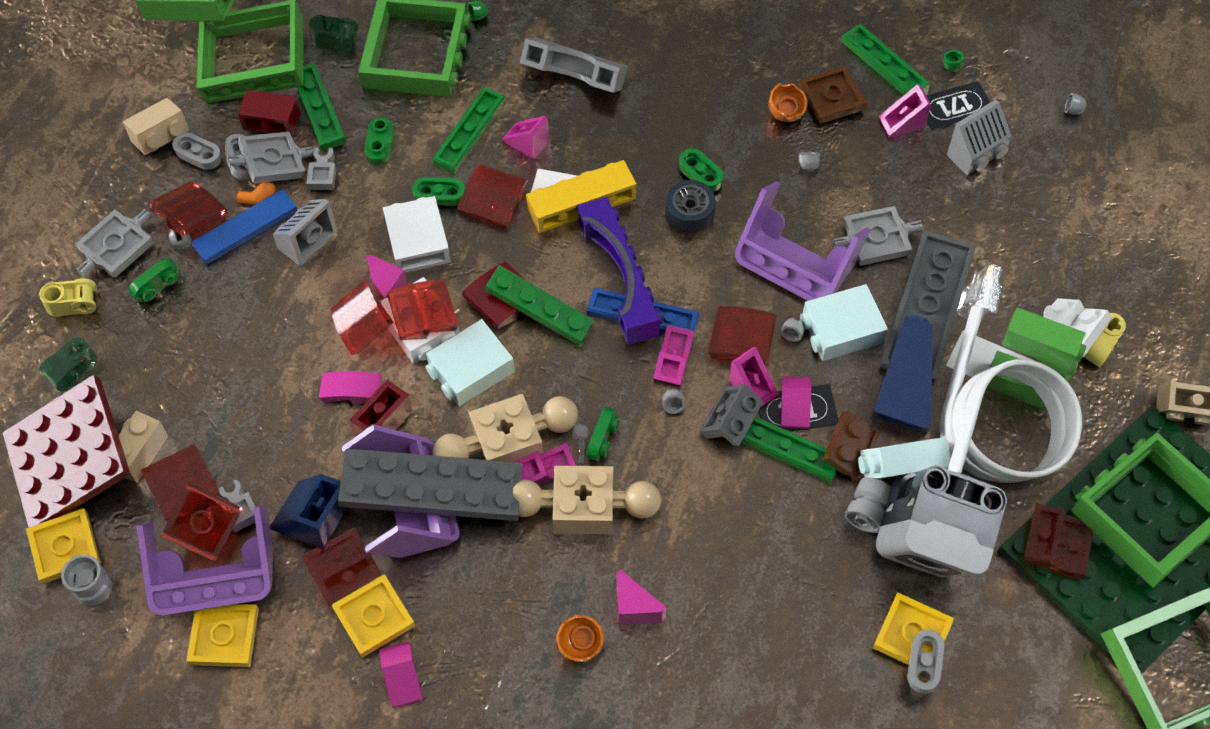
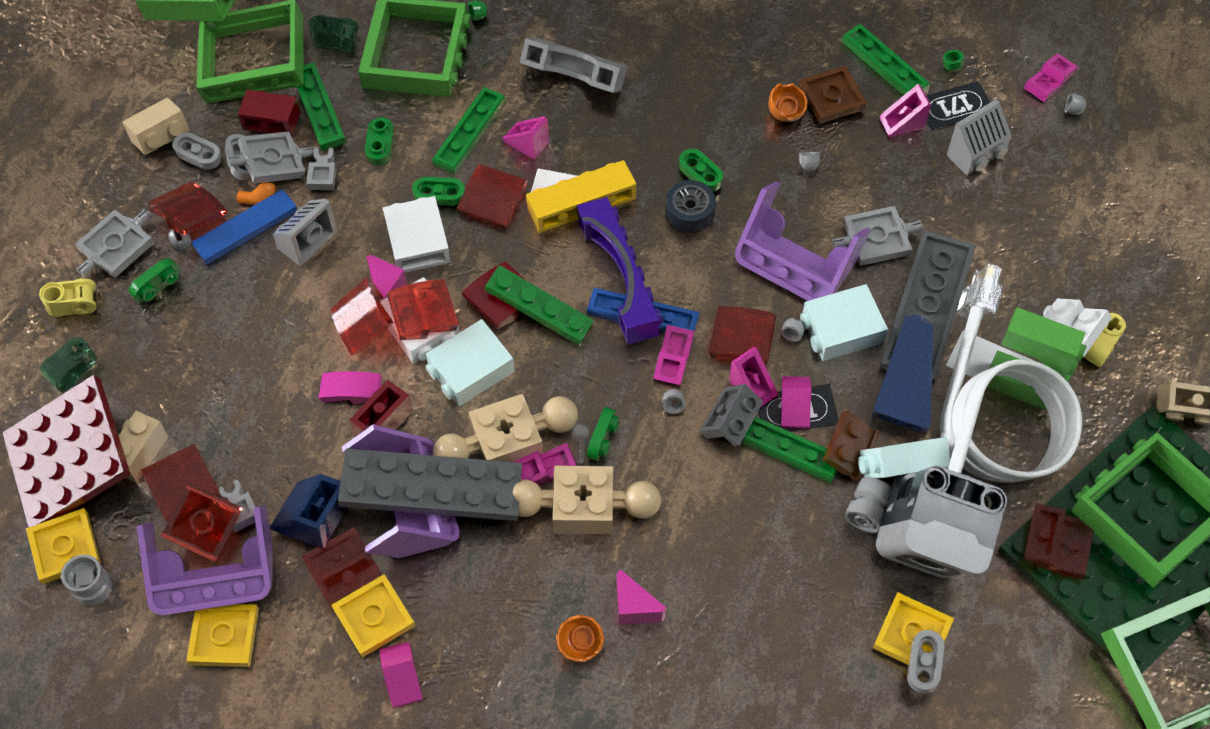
(1051, 77): none -> dark pink slope

